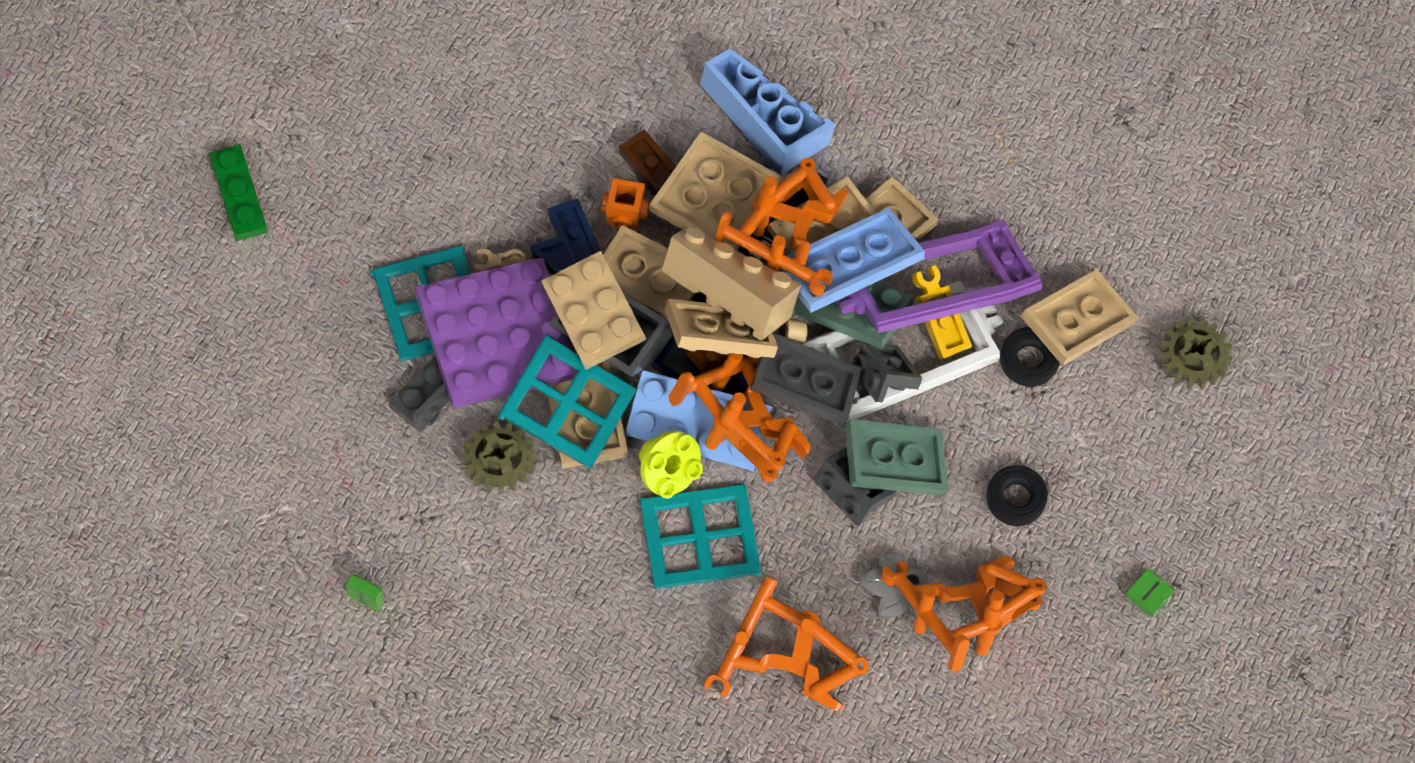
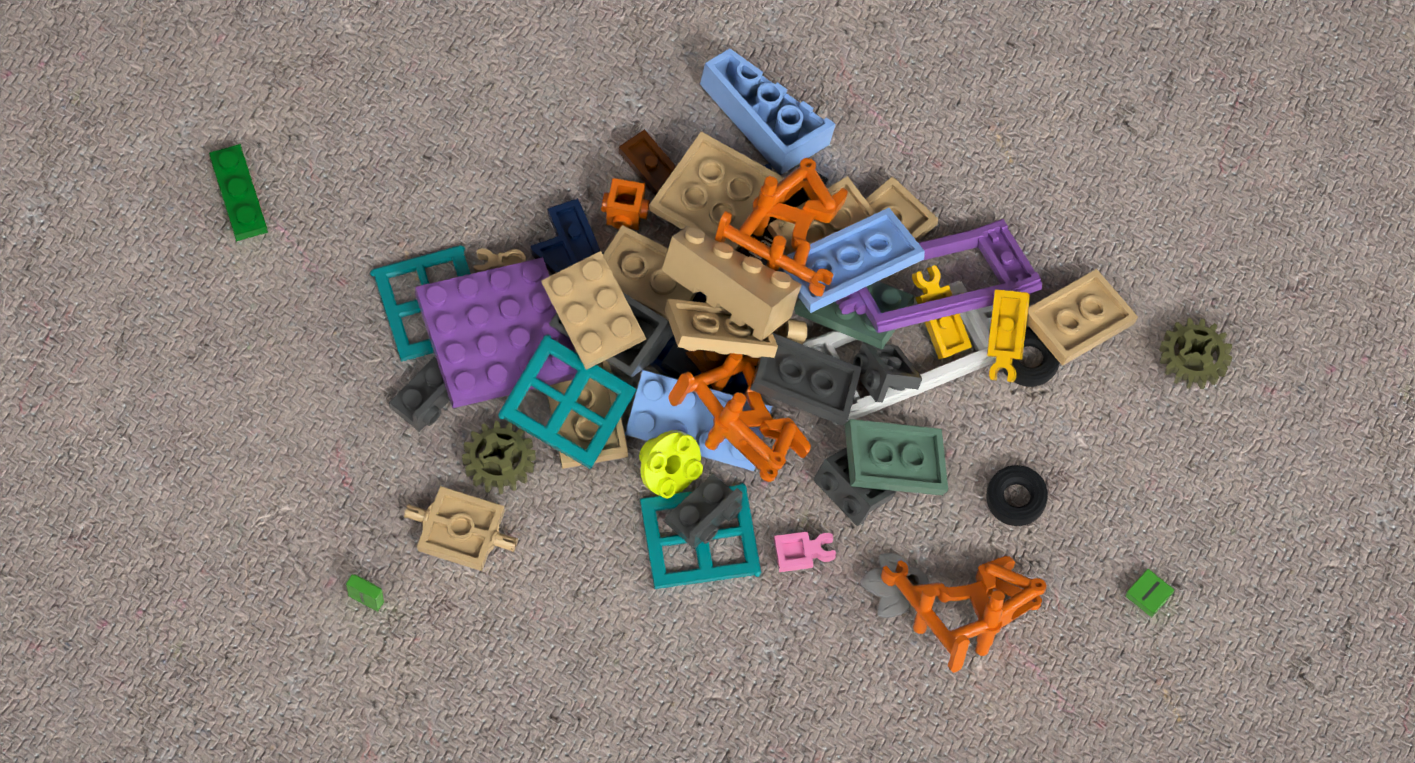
(460, 528): none -> tan plate
(704, 511): none -> dark grey bracket
(797, 551): none -> bright pink plate
(807, 627): orange piece -> none
(1007, 331): none -> yellow plate

